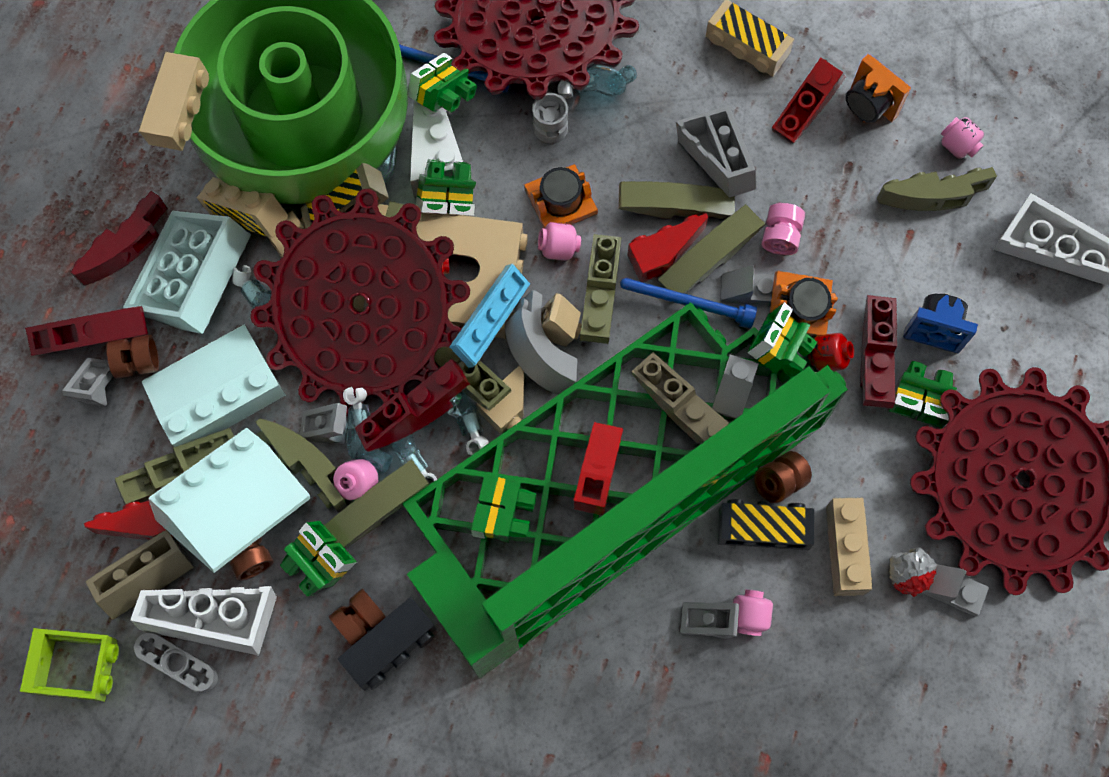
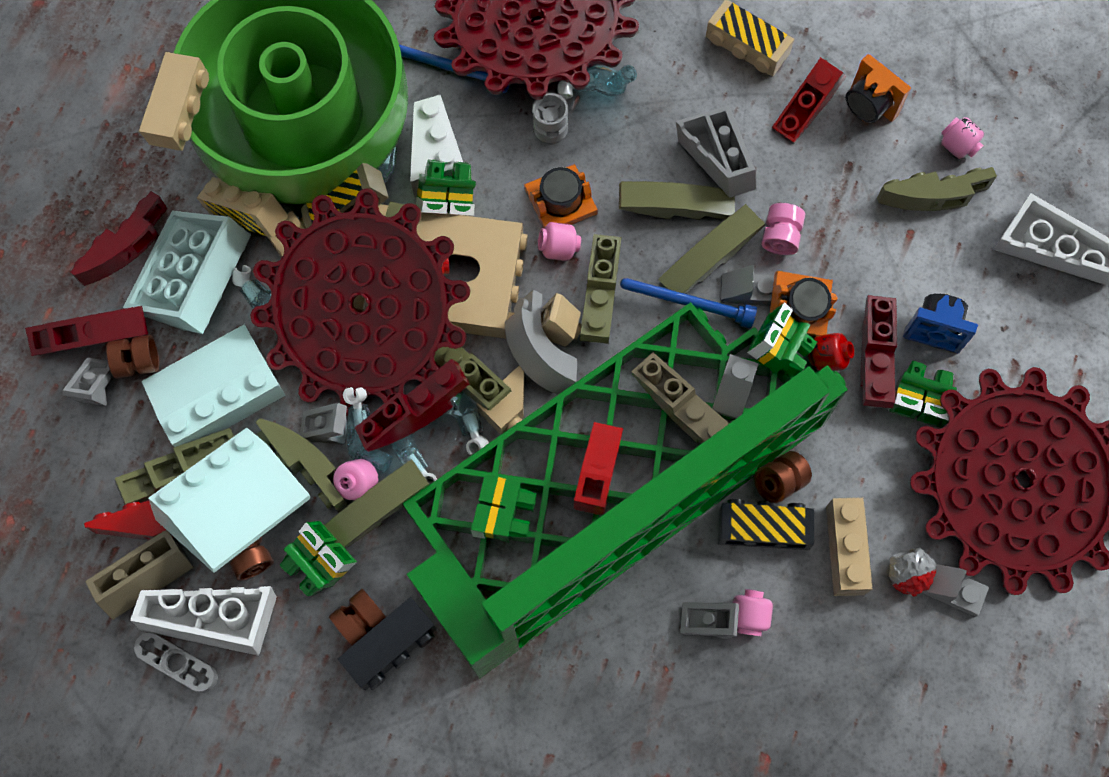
(40, 658): lime window -> none
(440, 85): green hips -> none
(490, 315): medium azure tile -> none
(658, 252): red slope -> none

